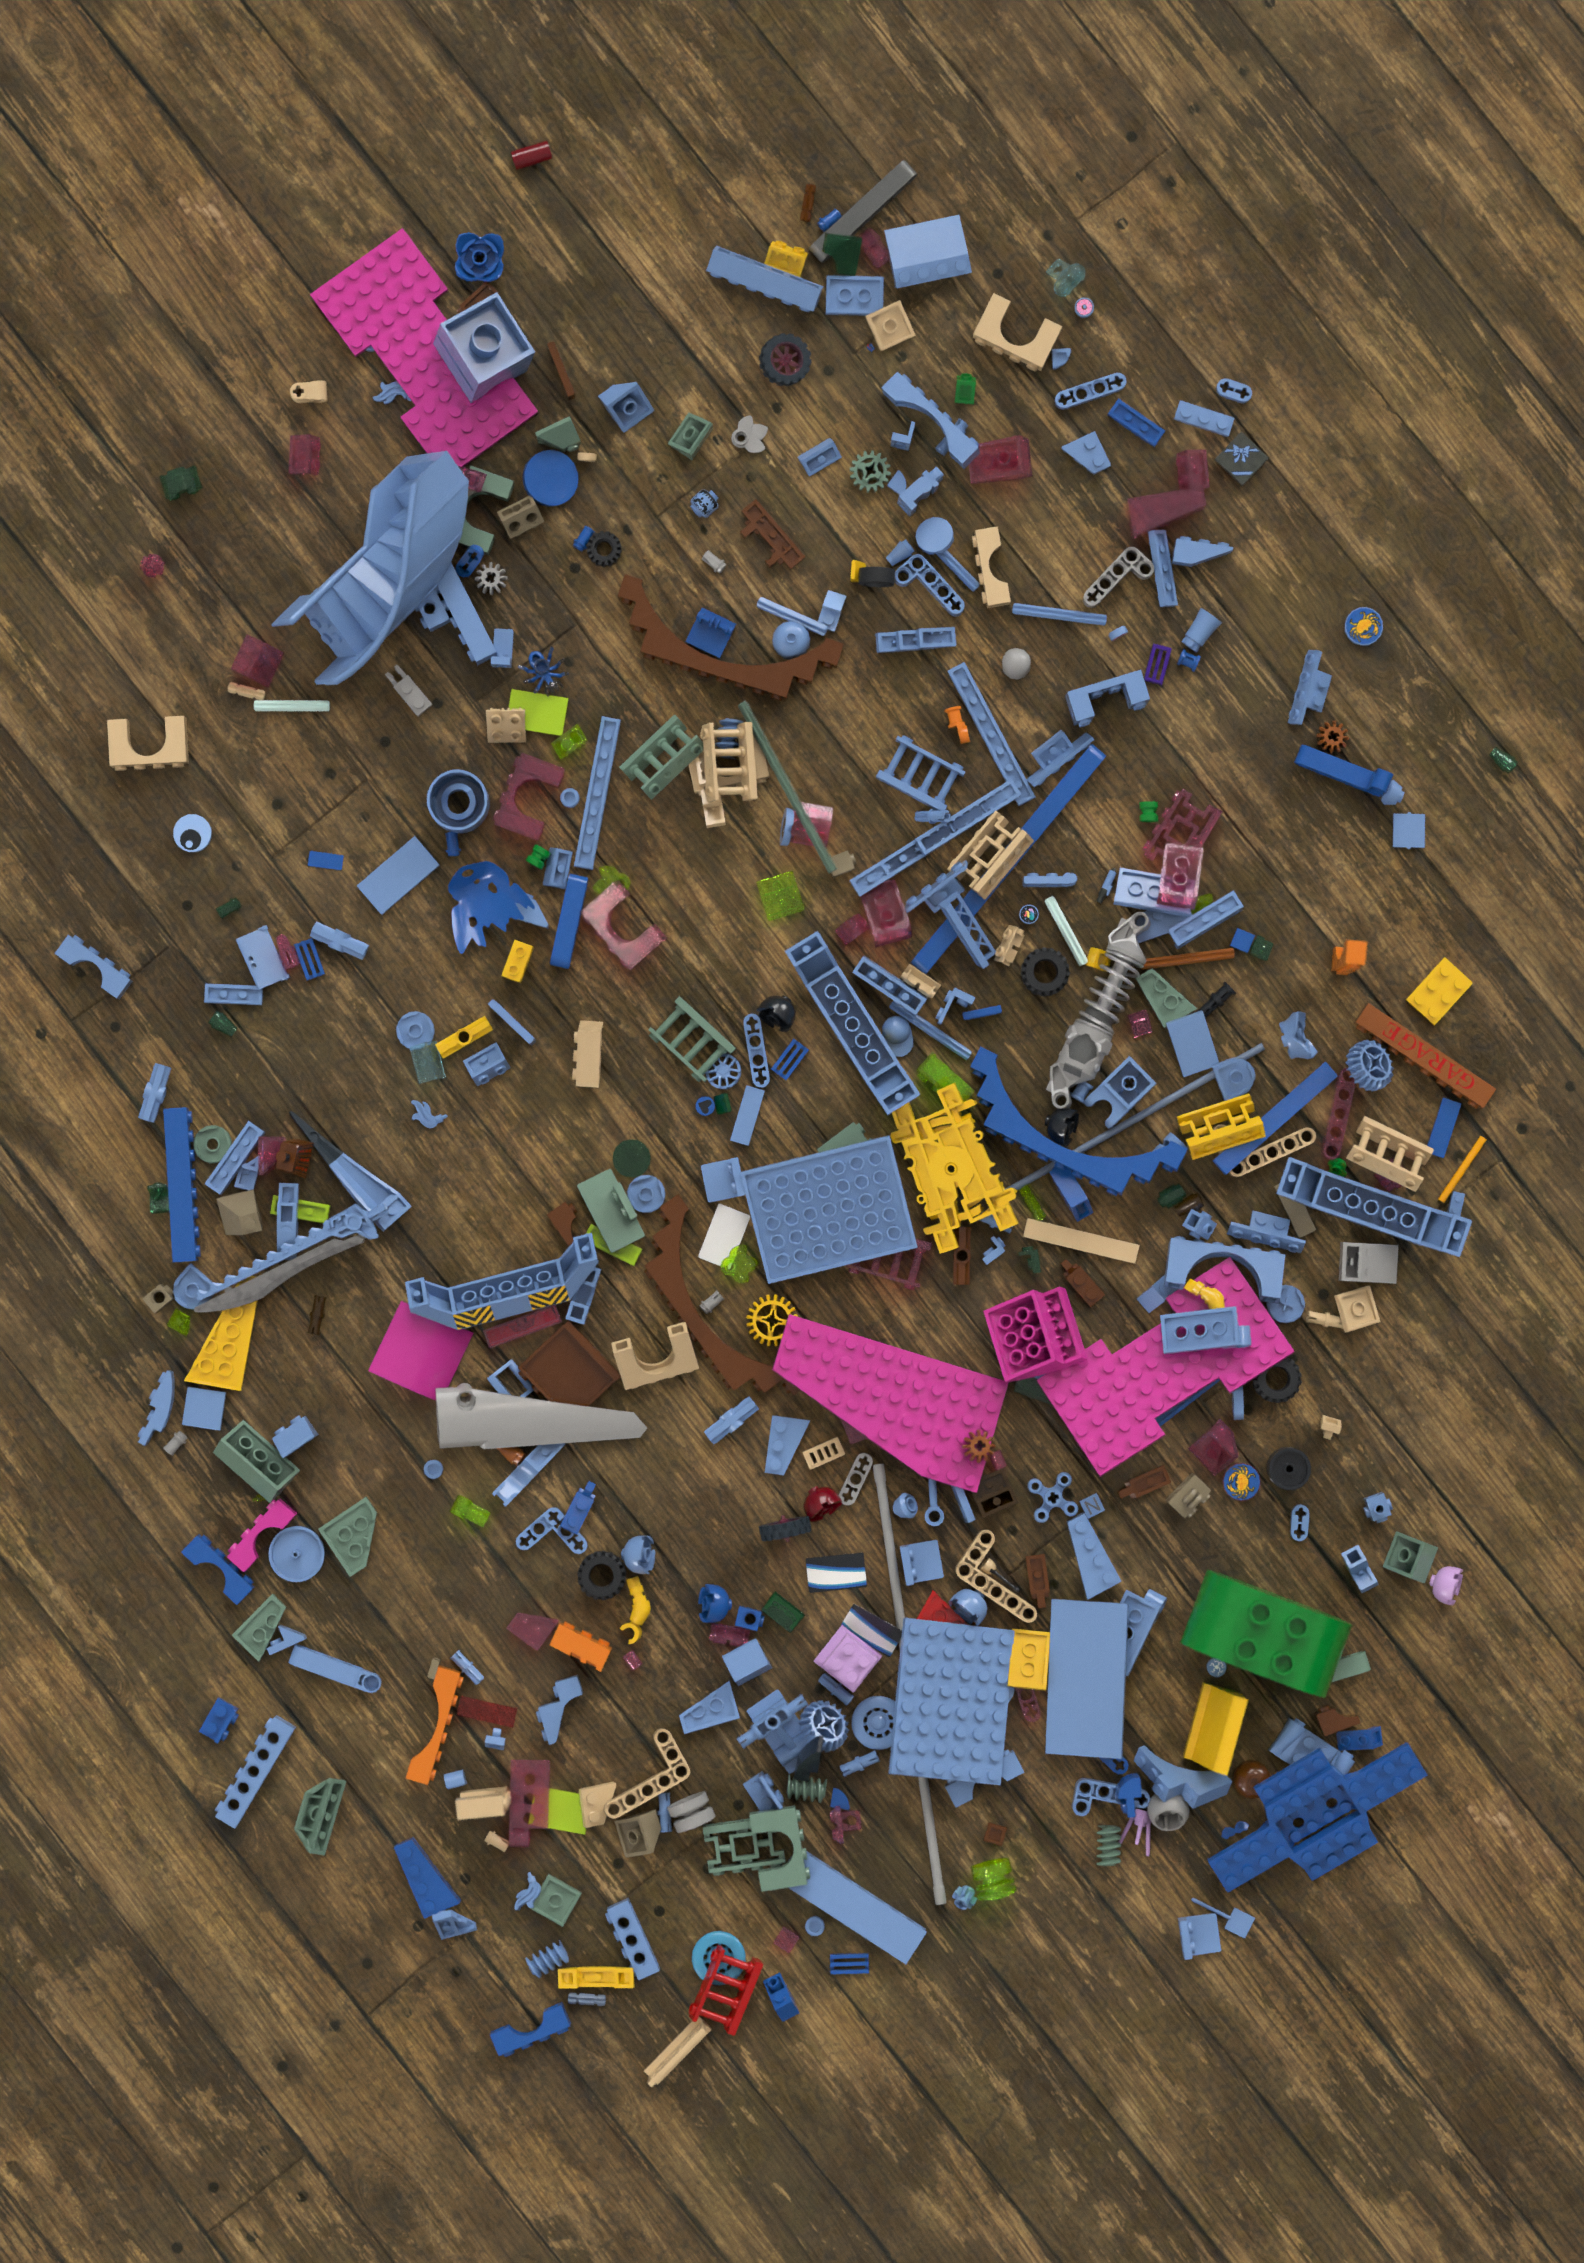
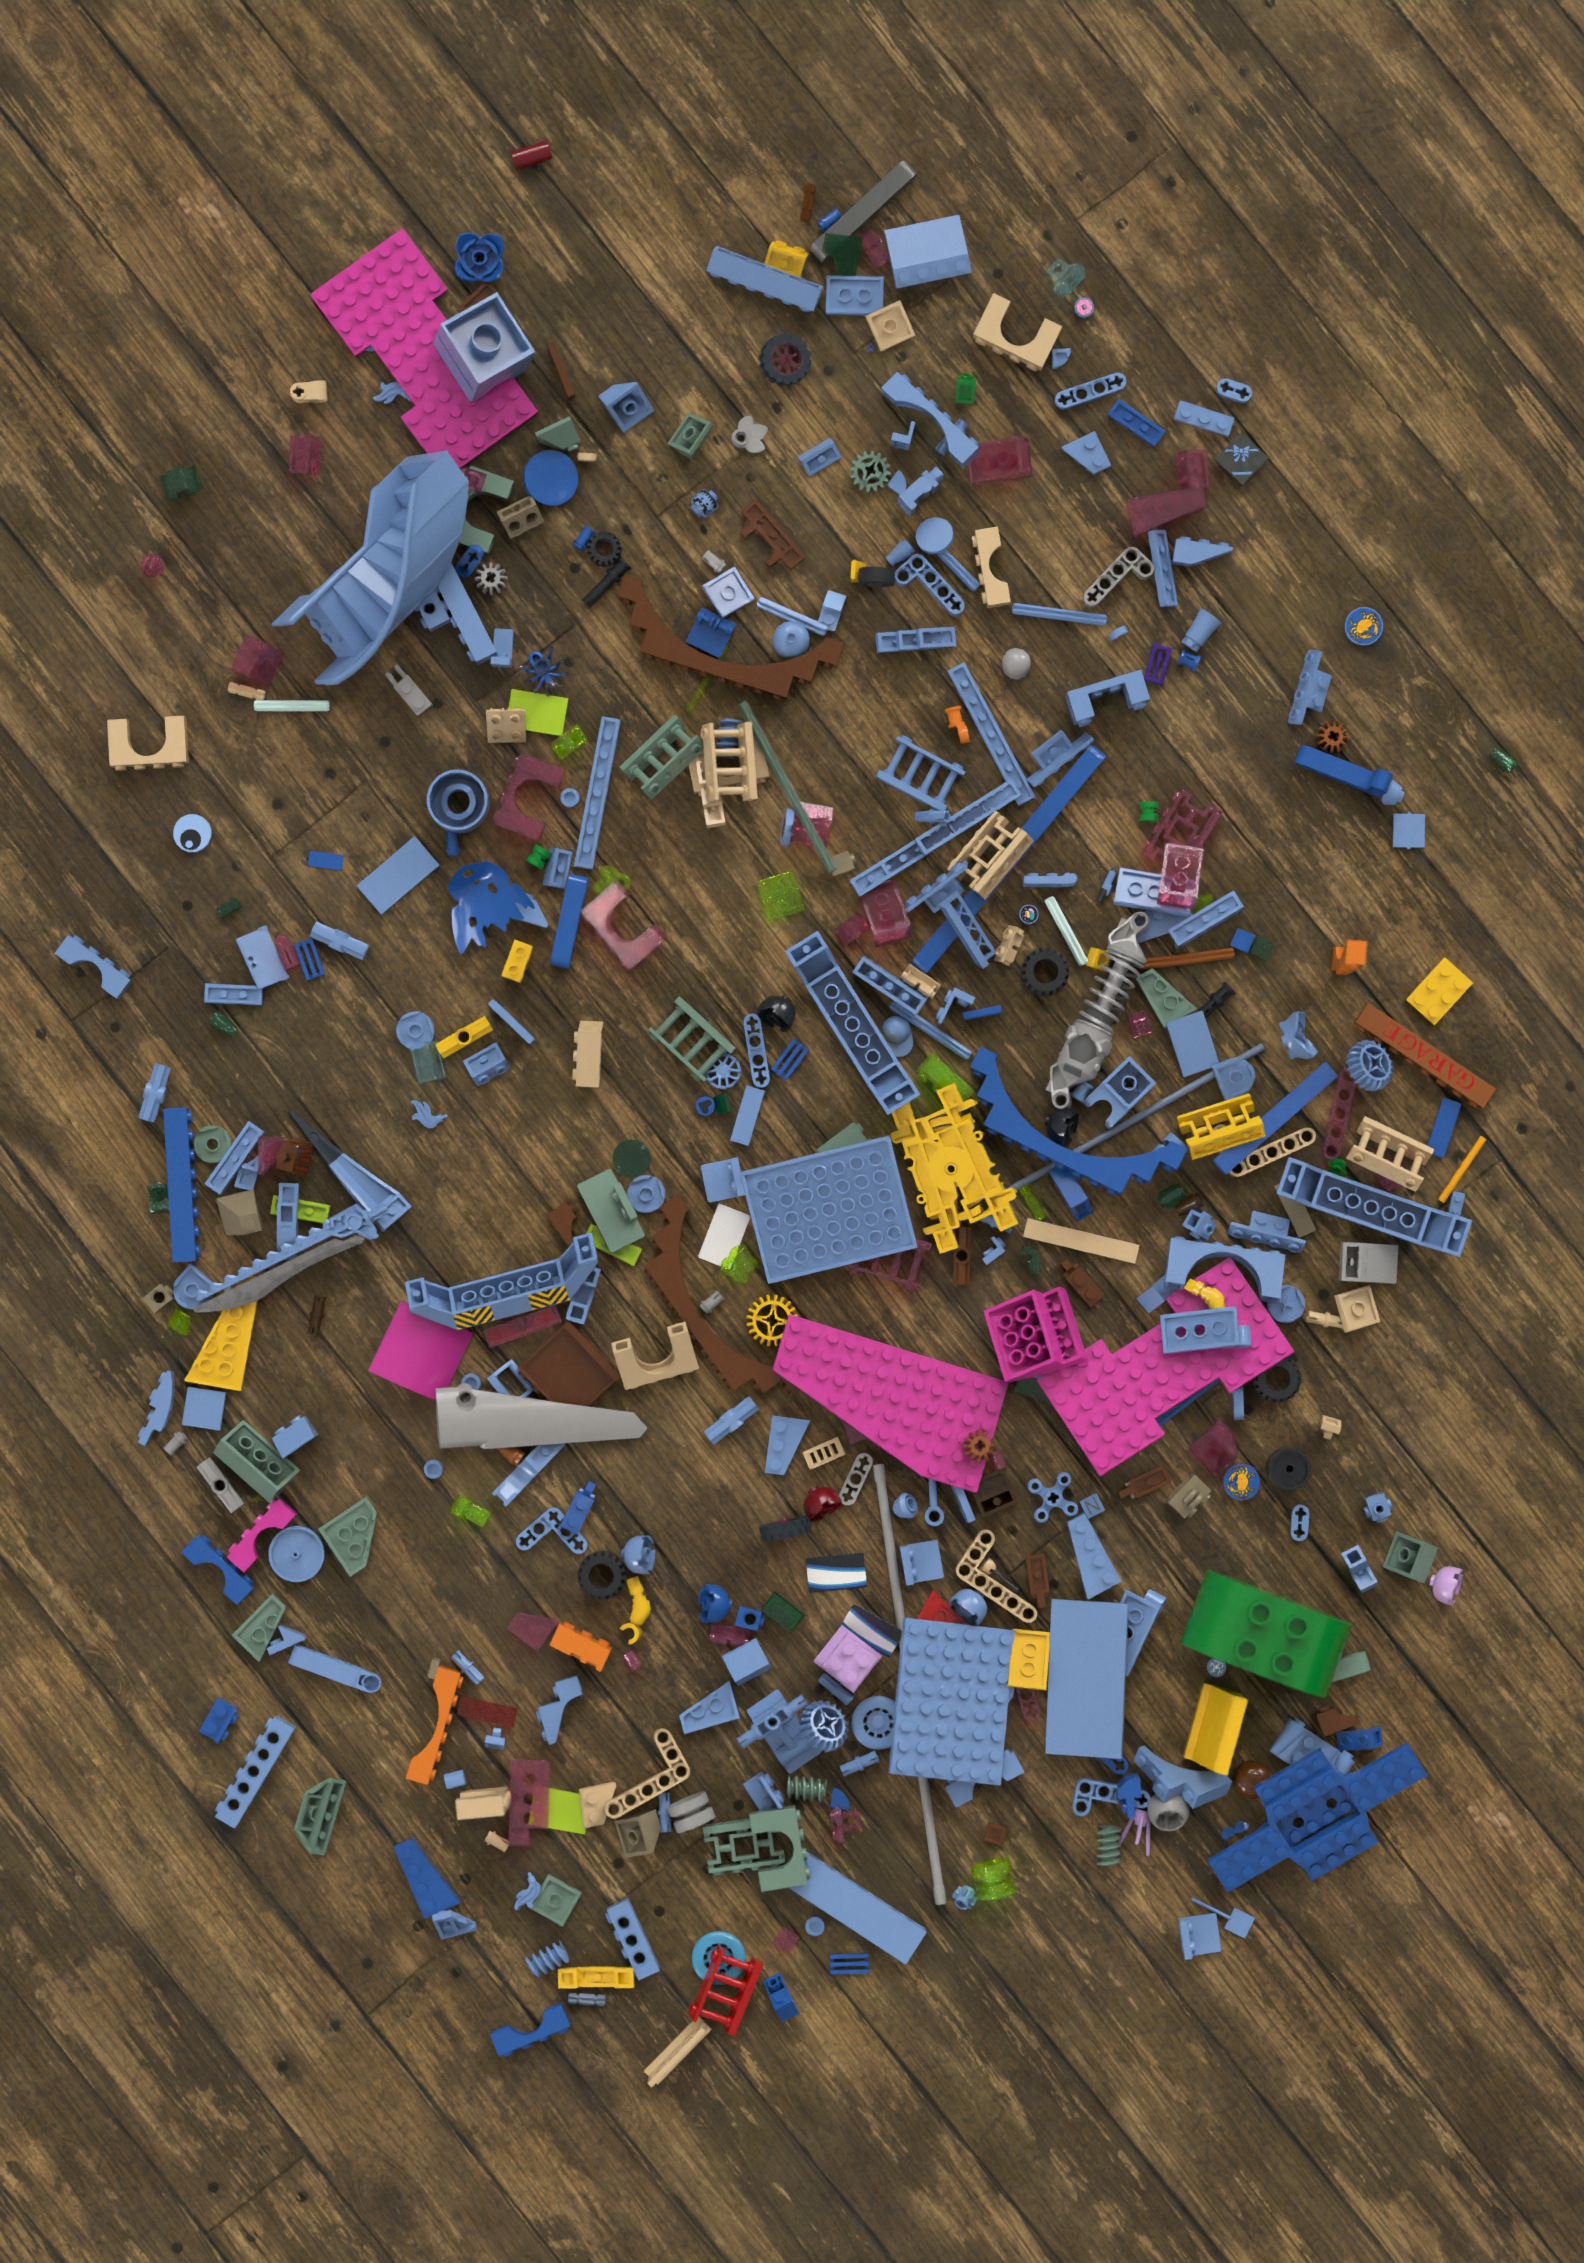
(212, 1475): none -> light grey piece
(473, 1380): none -> medium blue tile
(613, 575): none -> black pin
(702, 687): none -> clear neon green bar
(728, 592): none -> tile
(809, 1759): black slope -> none

